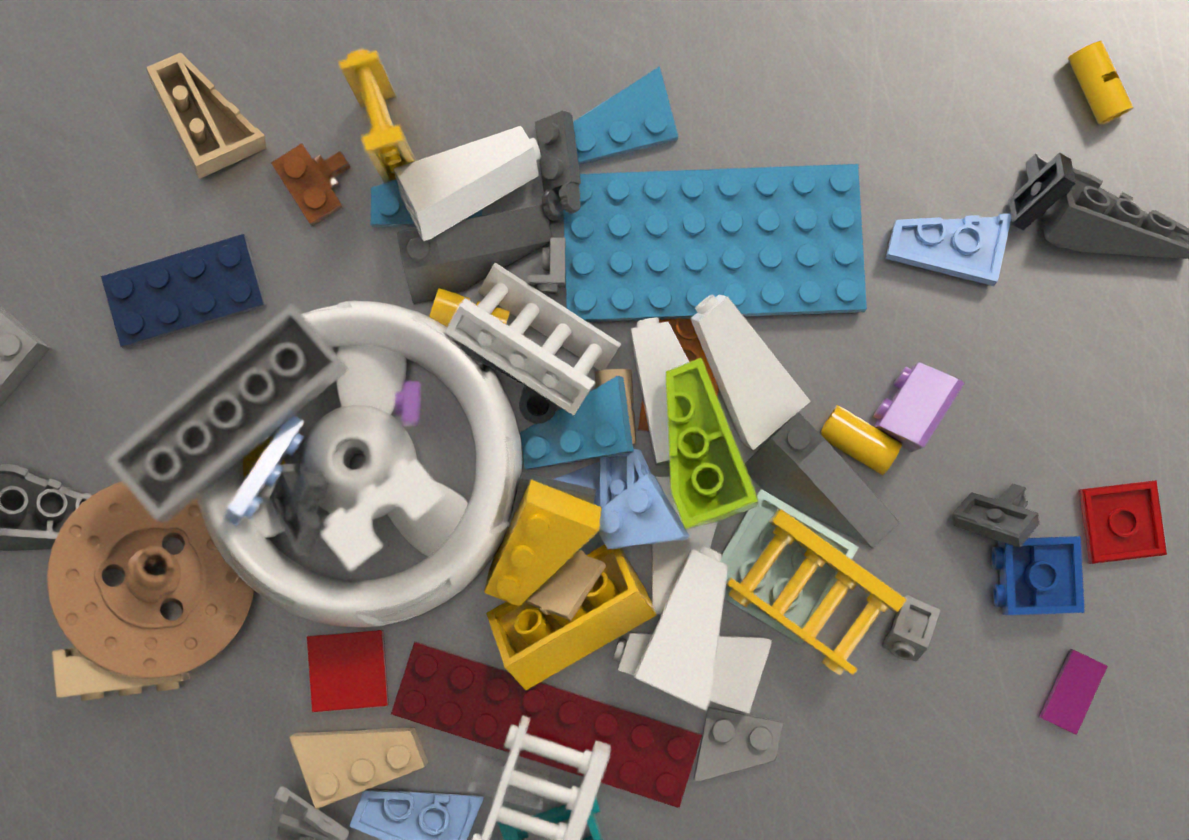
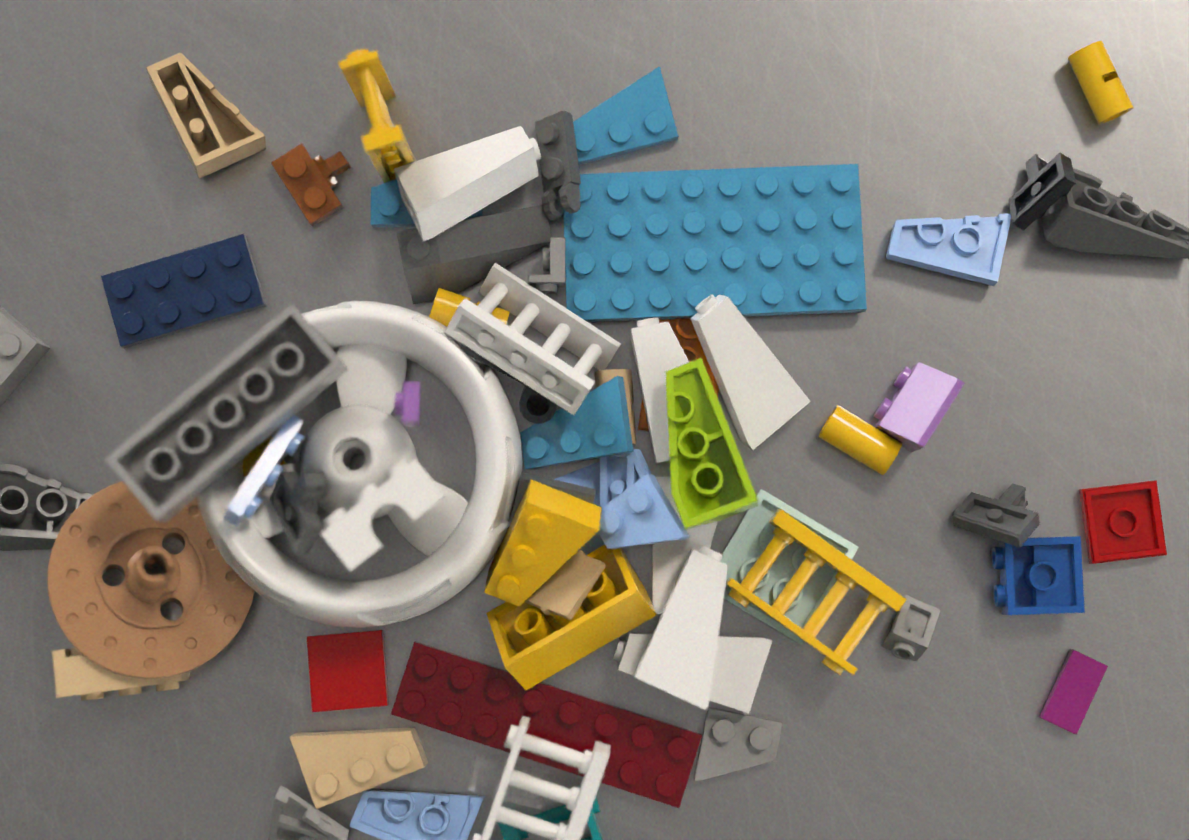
(812, 477): dark grey wedge -> none

